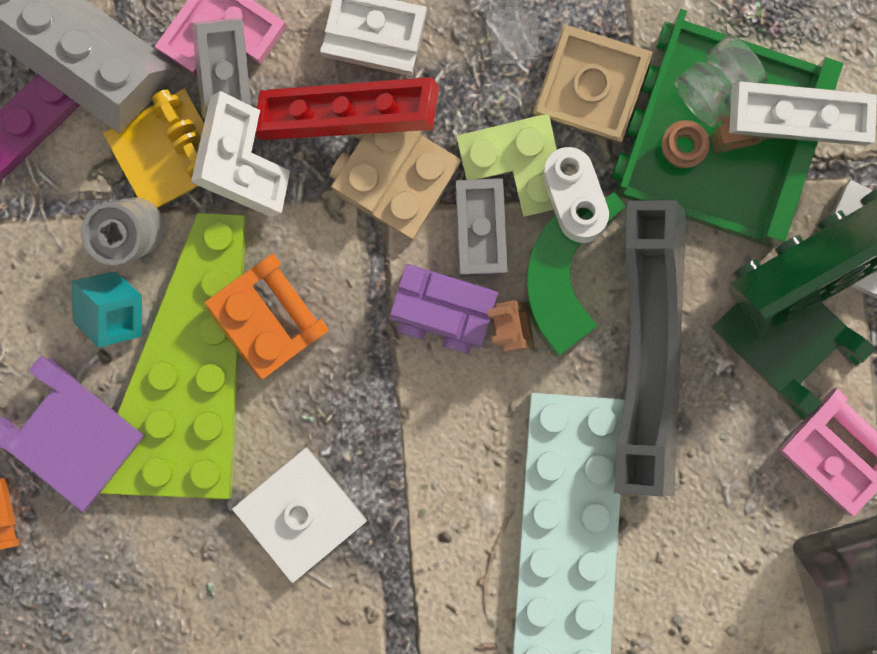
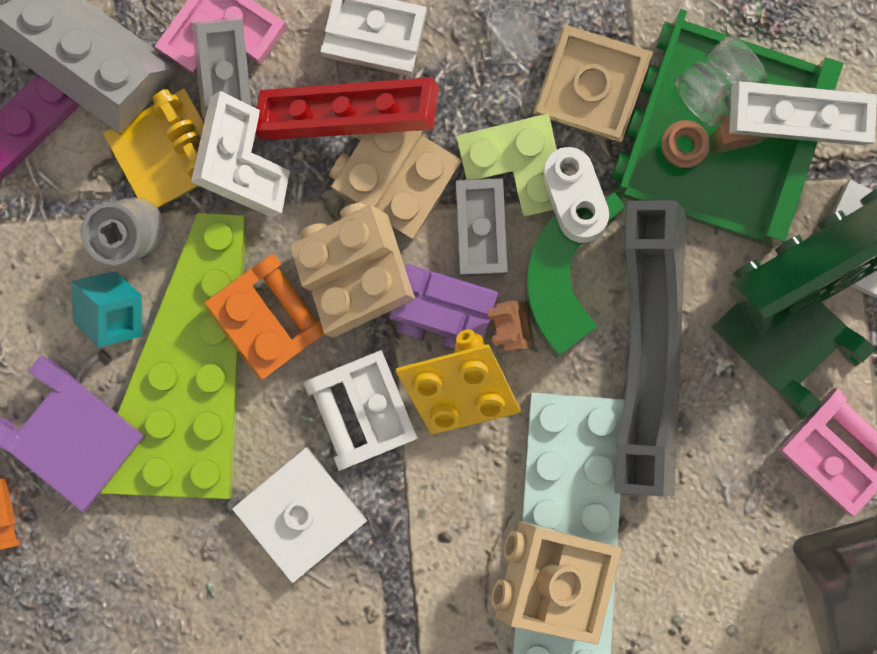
(352, 268): none -> tan plate
(374, 402): none -> white plate
(459, 386): none -> yellow hinge
(556, 583): none -> tan plate

